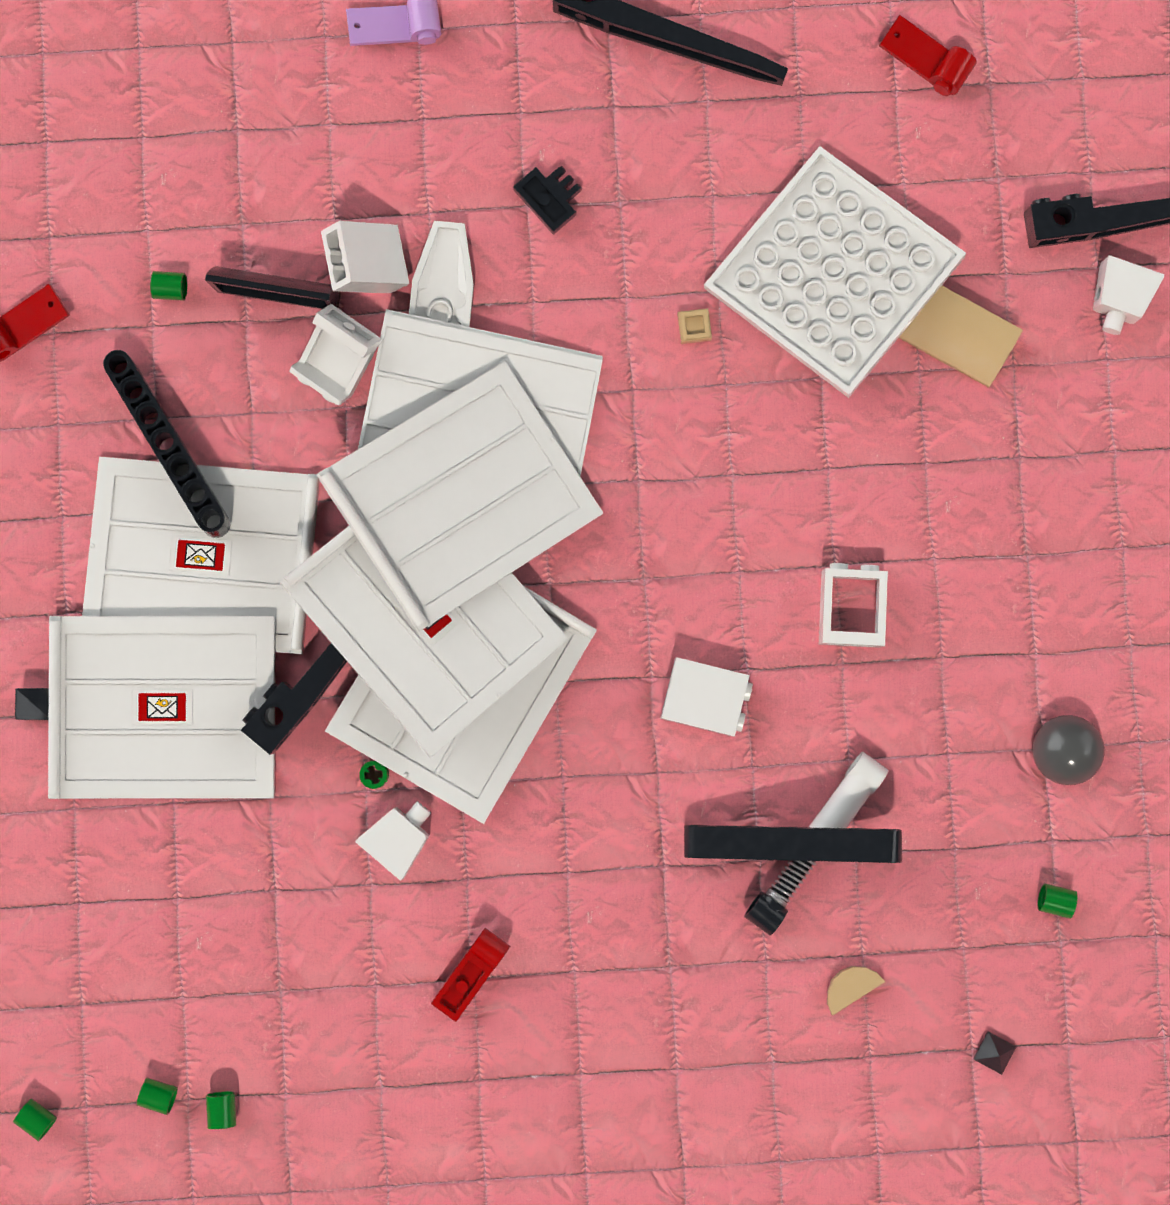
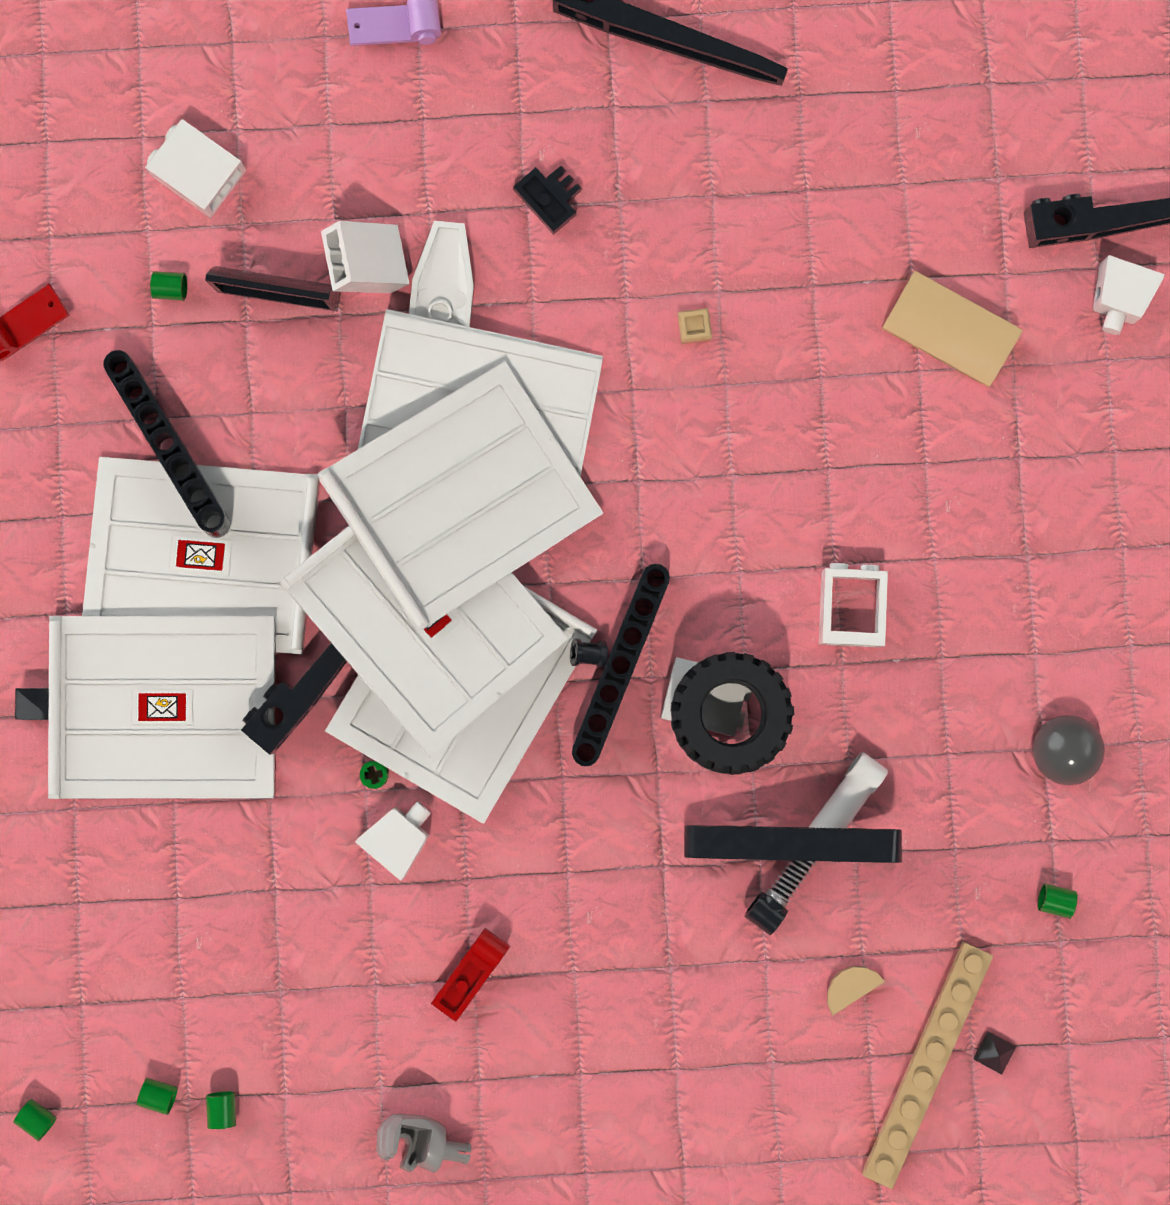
(195, 168): none -> white brick
(335, 355): white panel -> none
(423, 1139): none -> light grey piece
(588, 653): none -> black bush
(621, 649): none -> black beam
(775, 713): none -> black tyre
(834, 271): white plate -> none
(927, 1065): none -> tan plate
(928, 58): red door -> none

